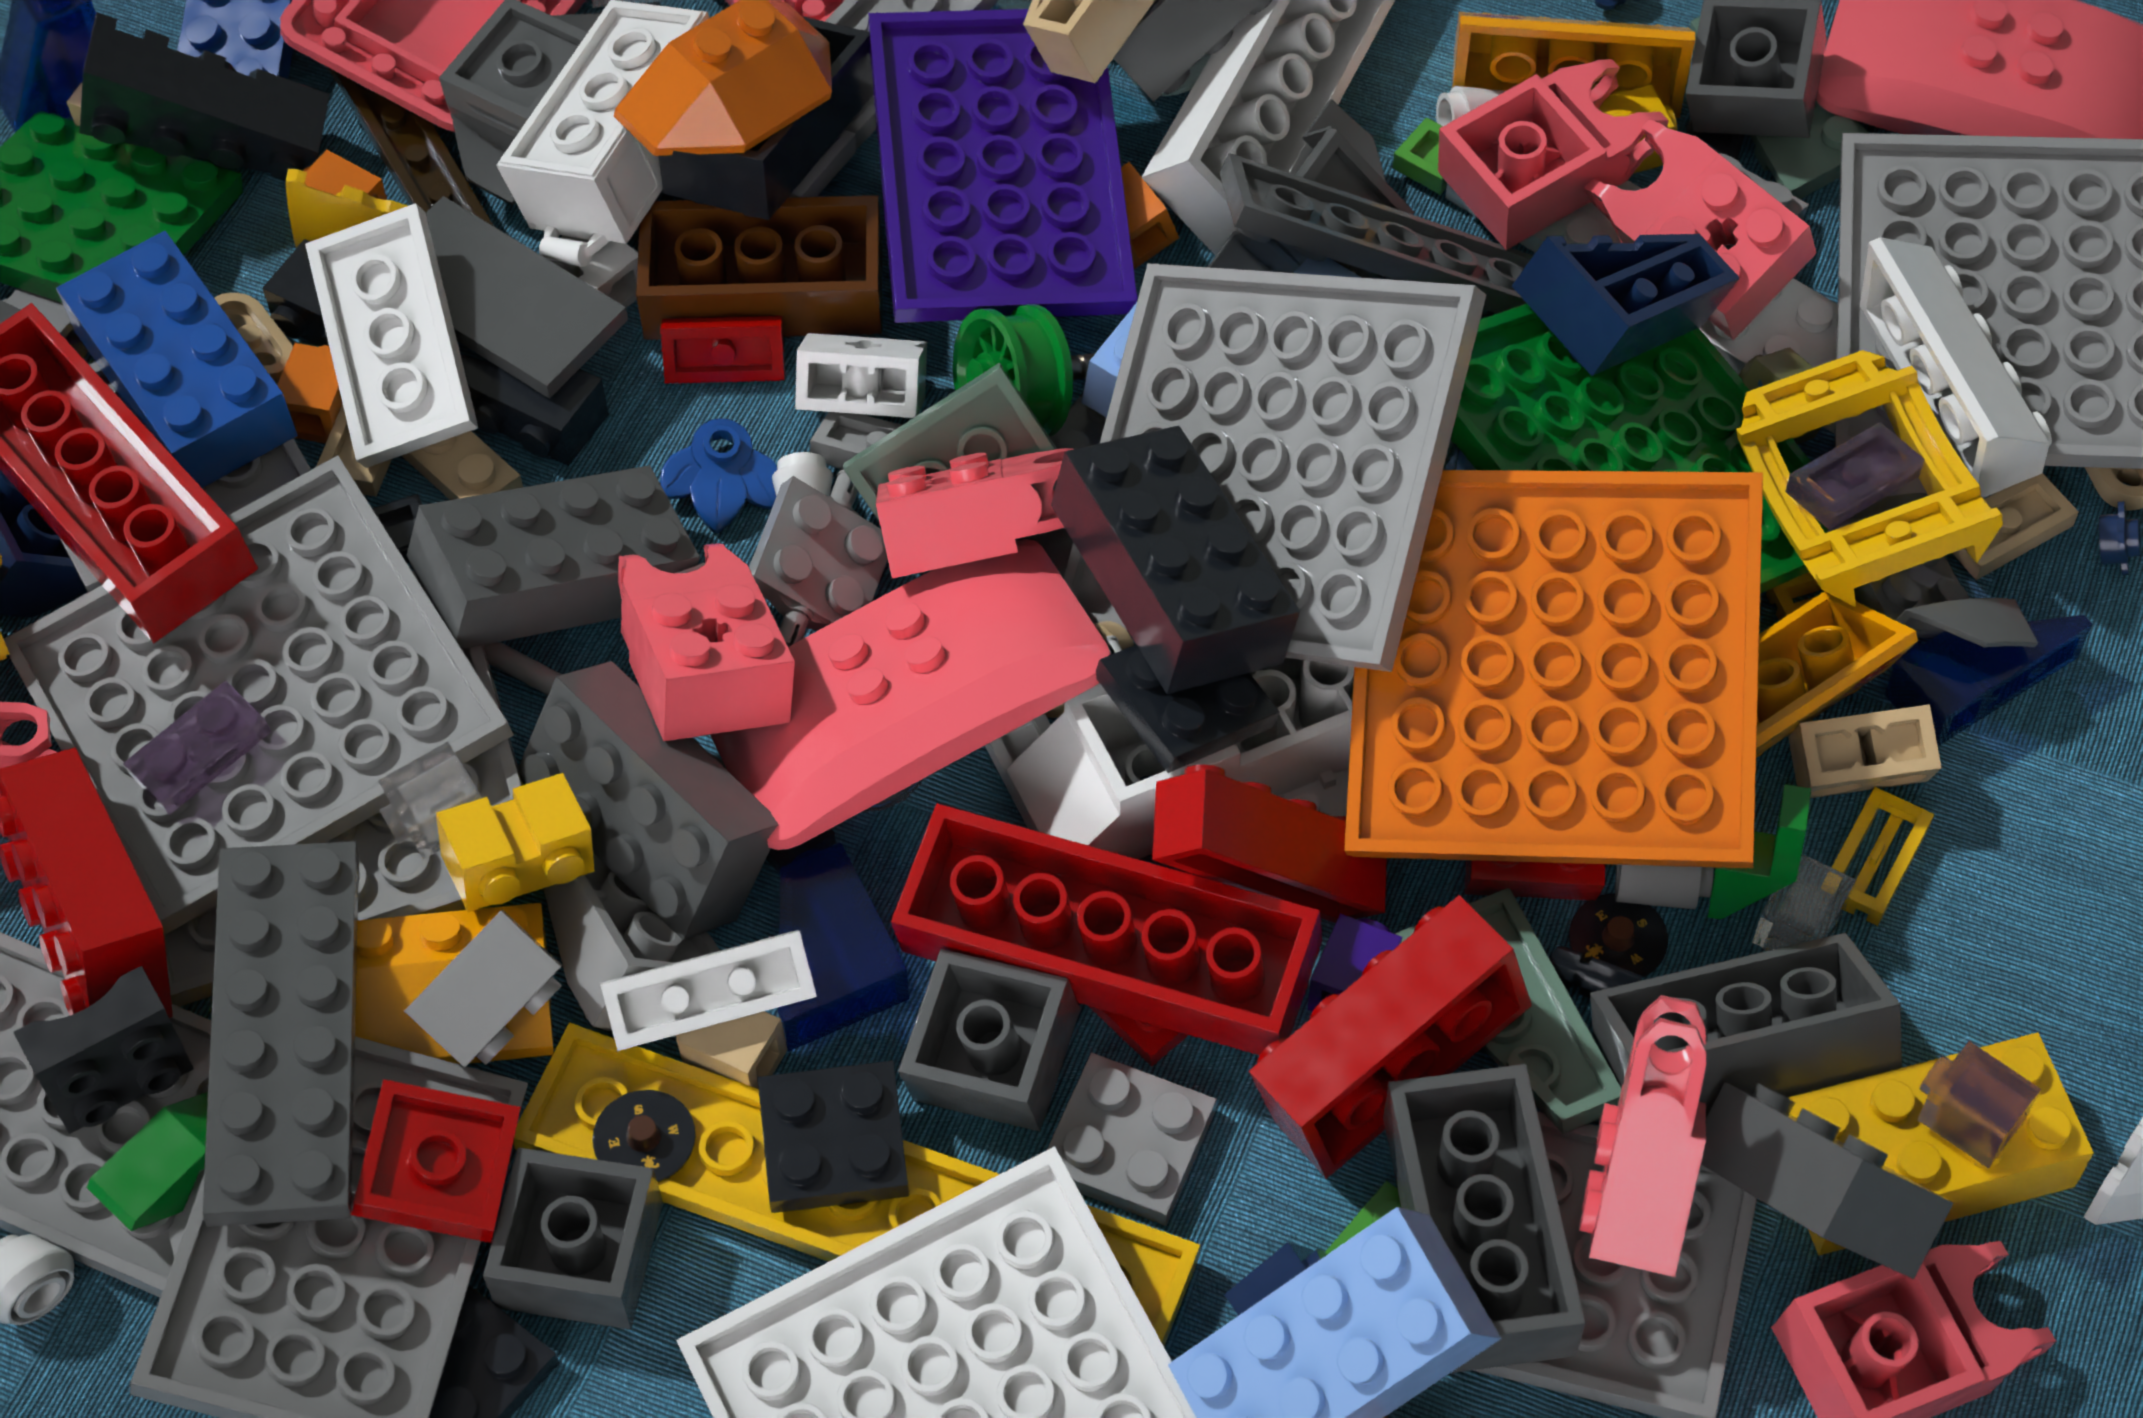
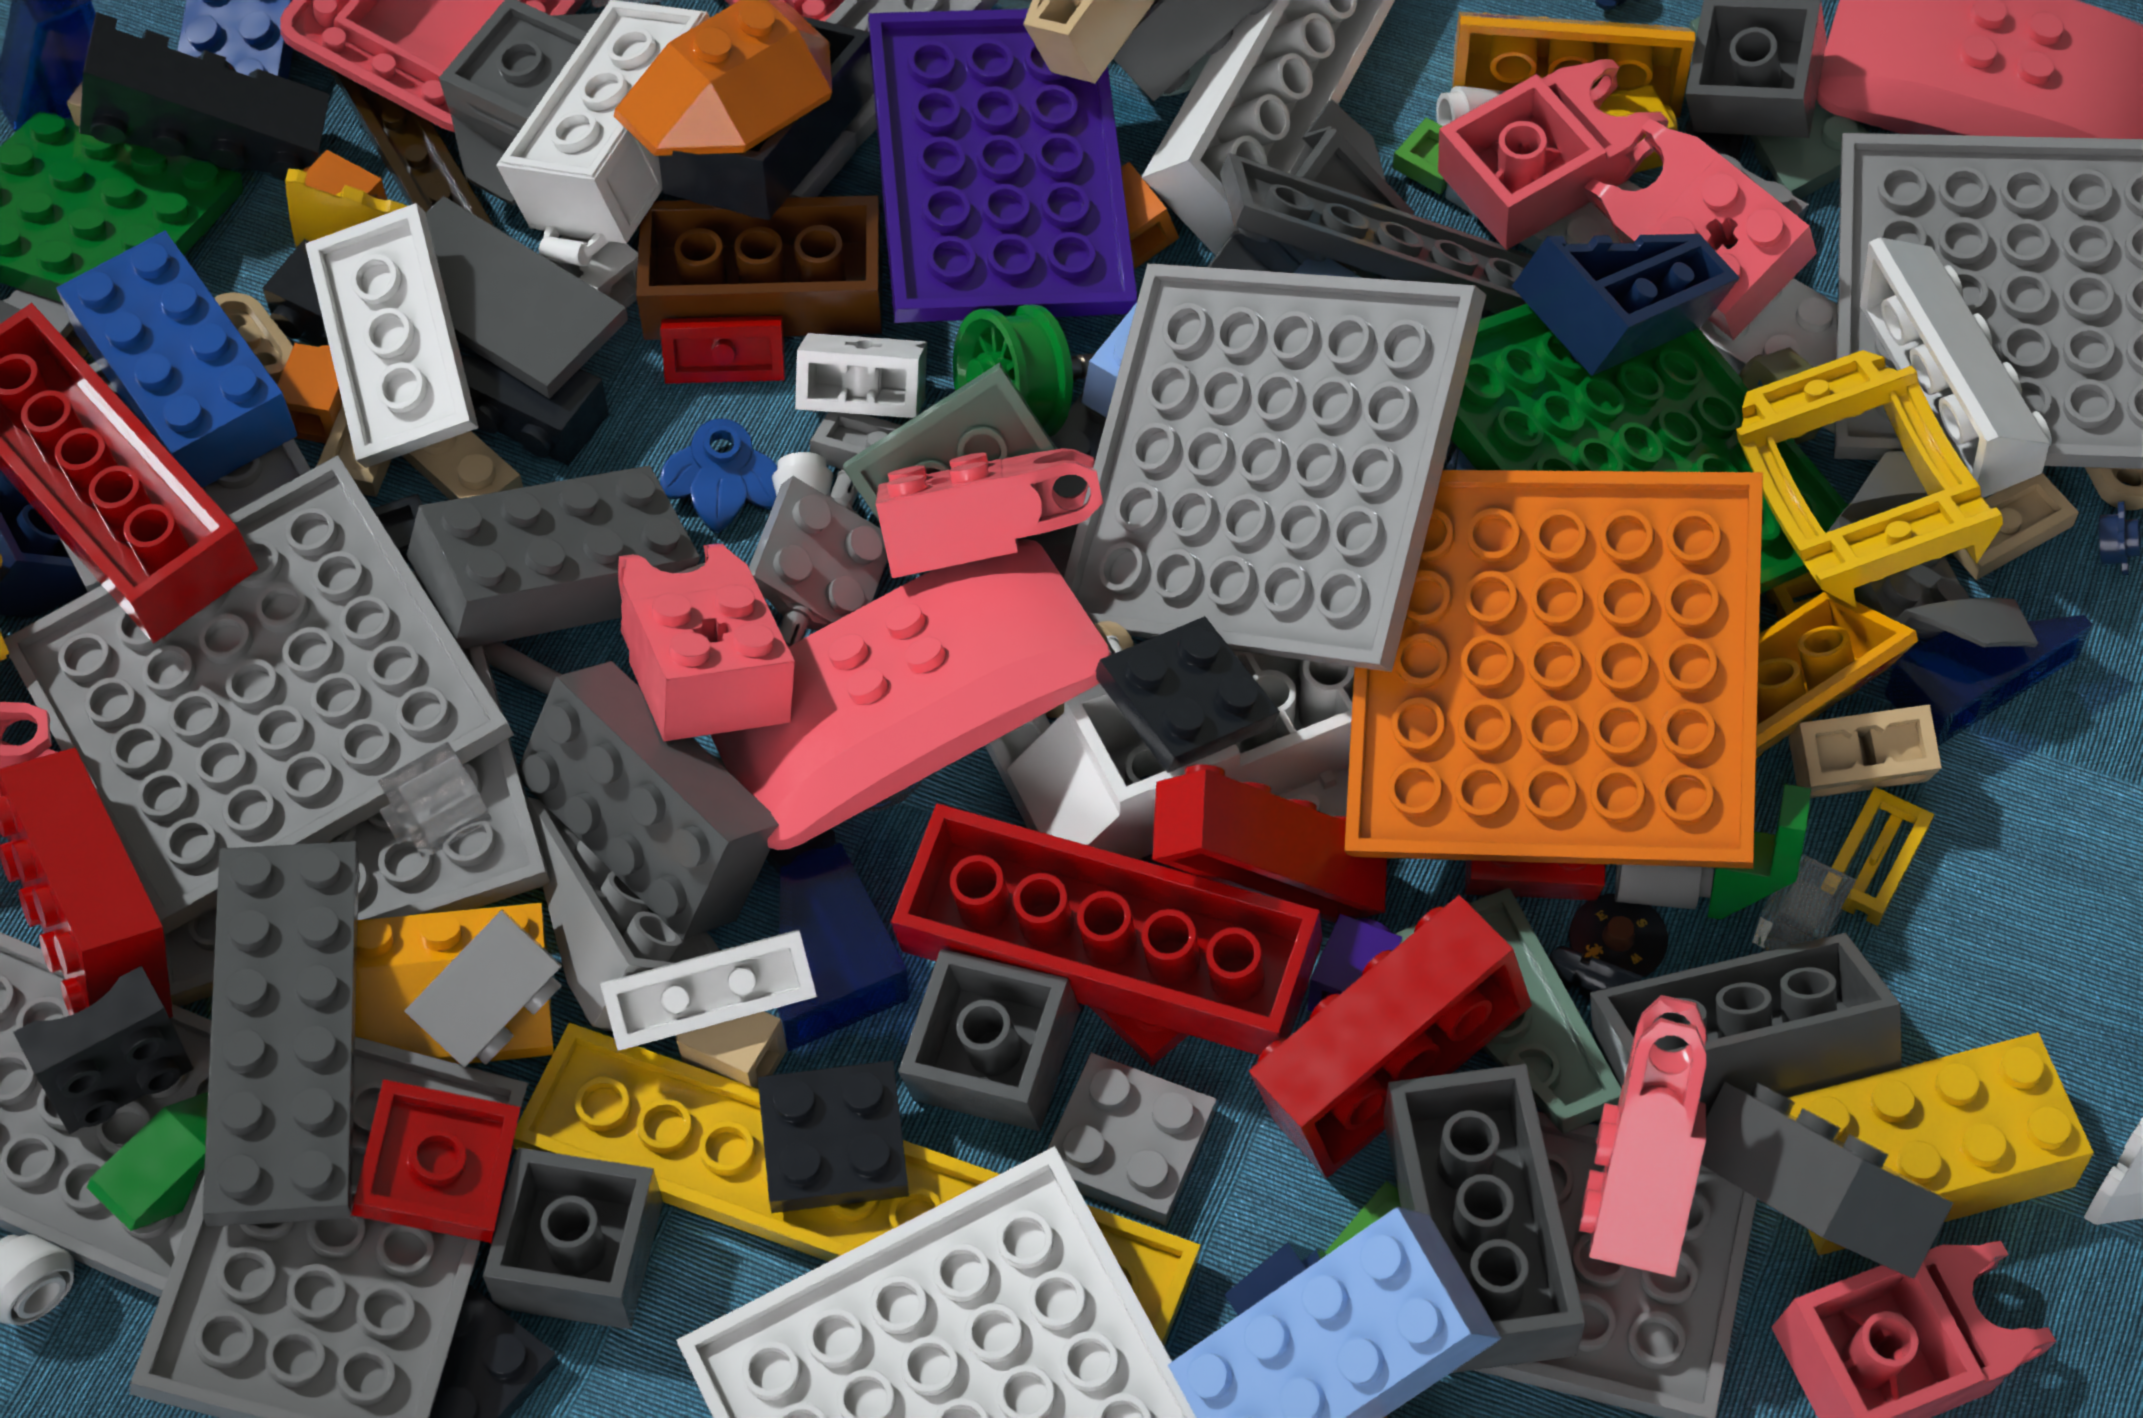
(197, 747): clear purple plate -> none
(515, 844): yellow brick -> none
(645, 1131): piece -> none
(1174, 559): black brick -> none
(1854, 475): clear purple plate -> none
(1976, 1102): brick -> none

